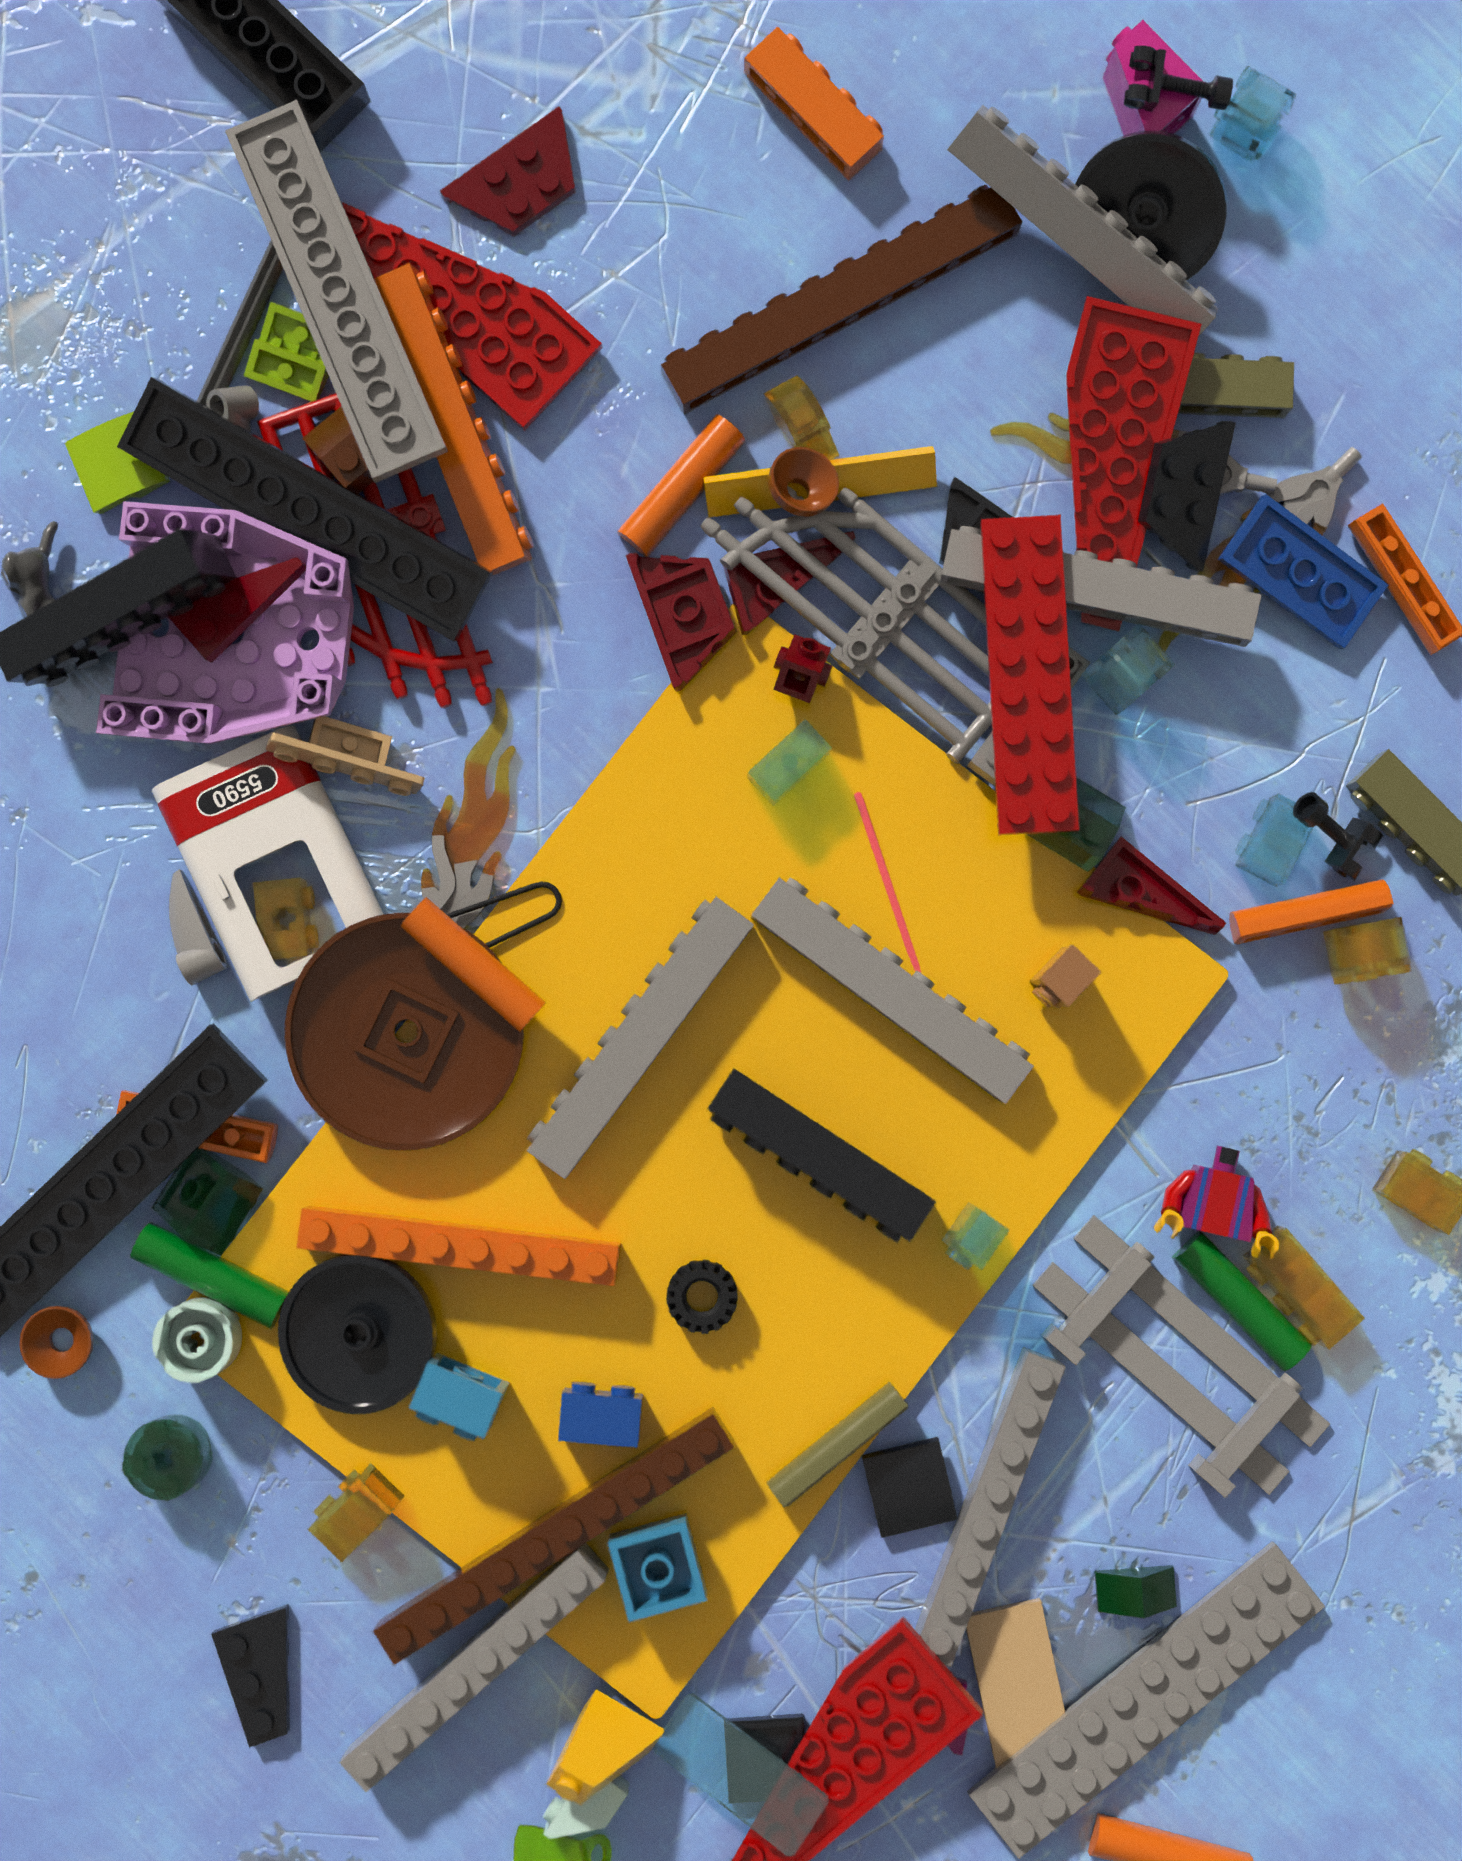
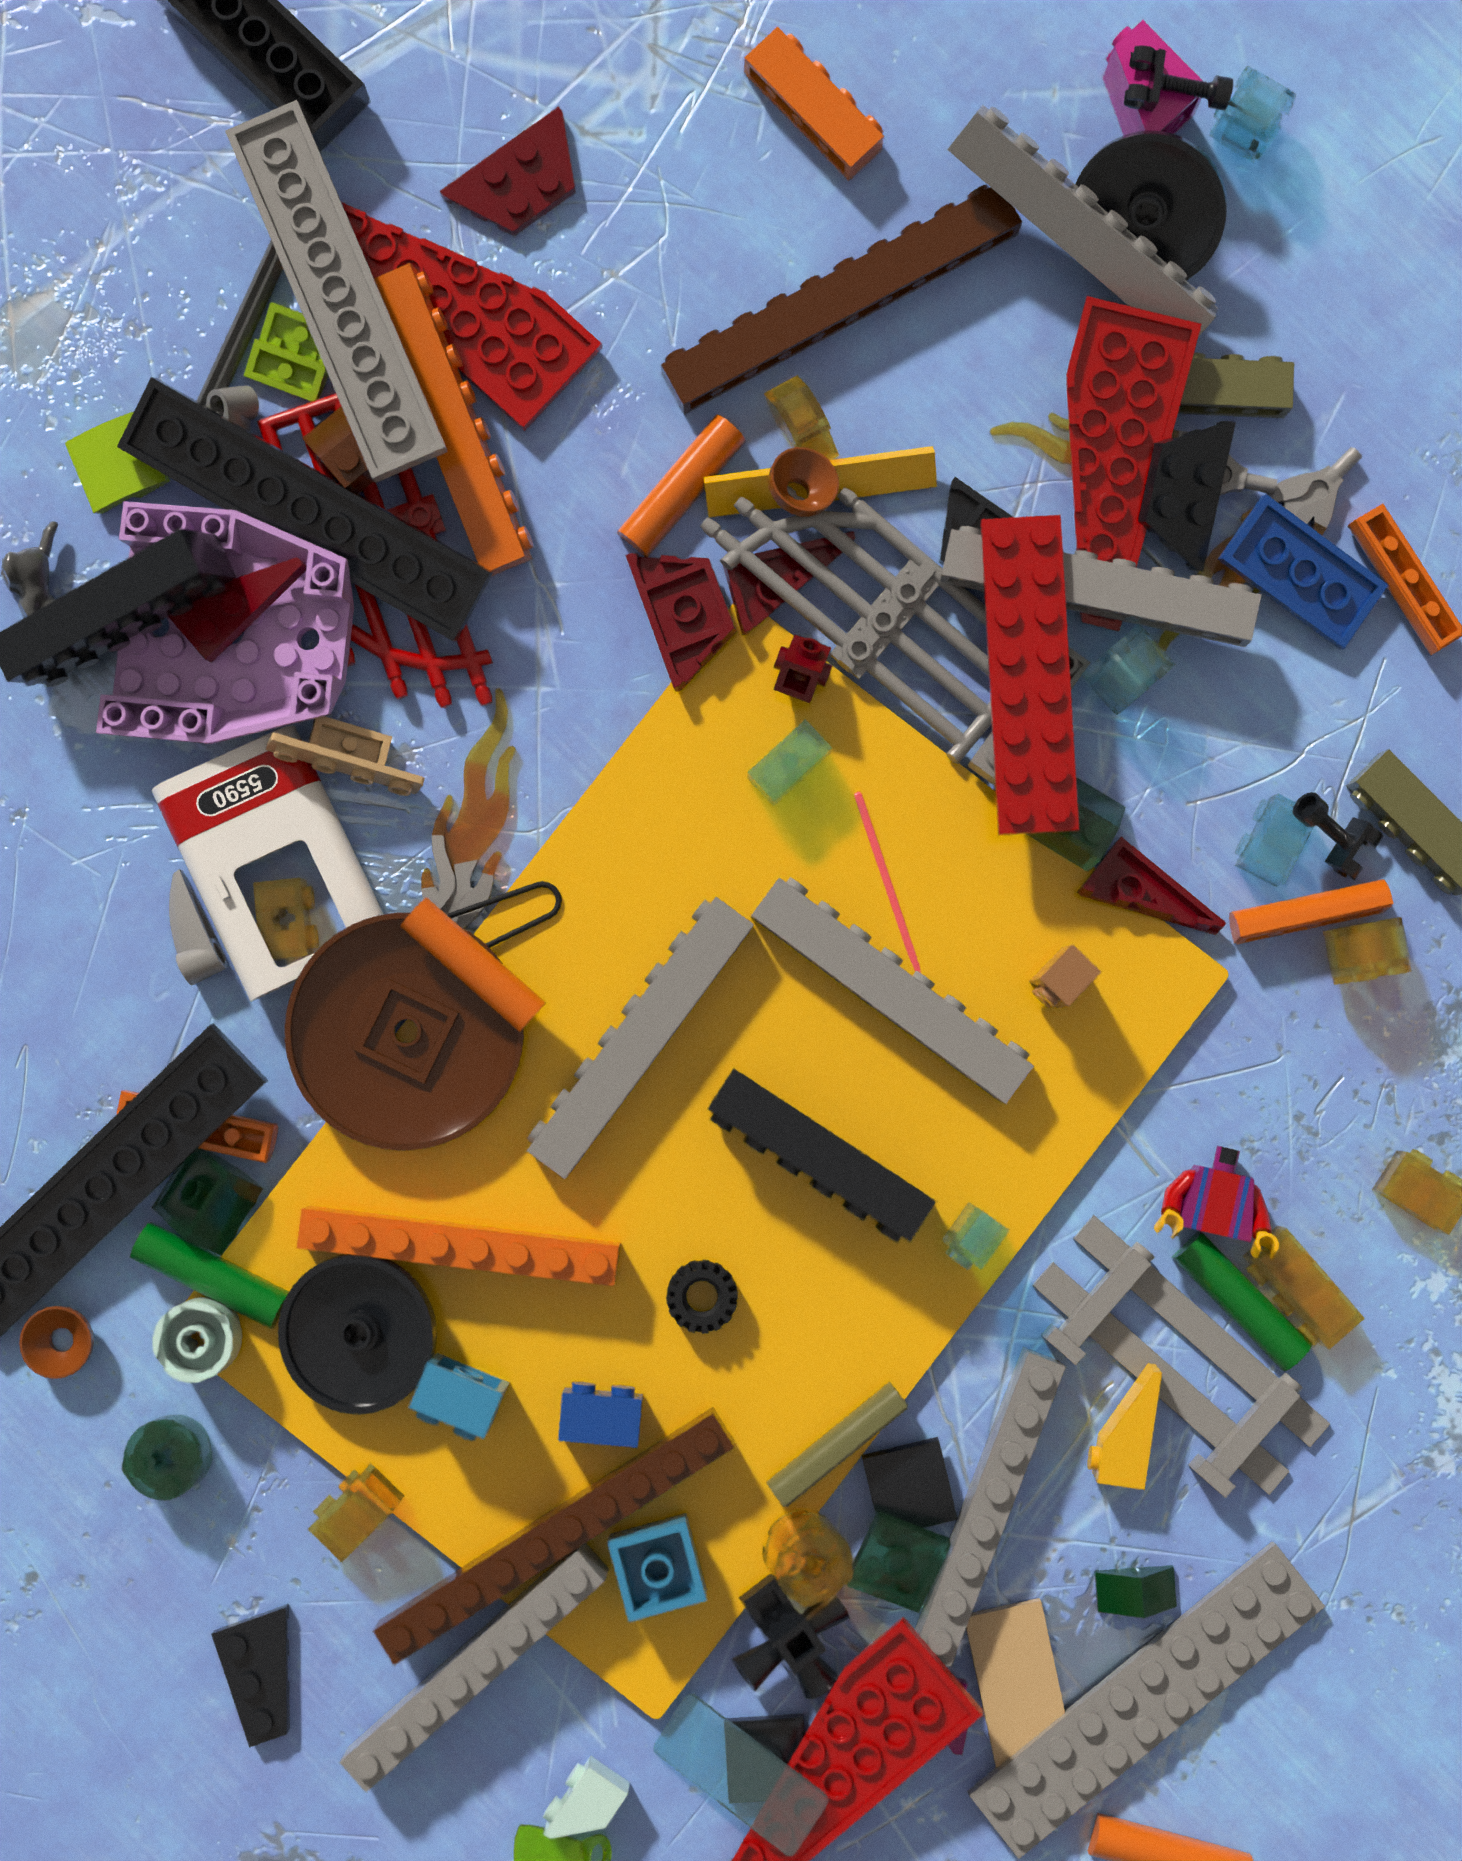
(601, 1748): yellow slope -> none
(789, 1638): none -> black brick
(807, 1557): none -> clear yellow brick
(898, 1561): none -> clear green plate
(1127, 1436): none -> yellow slope

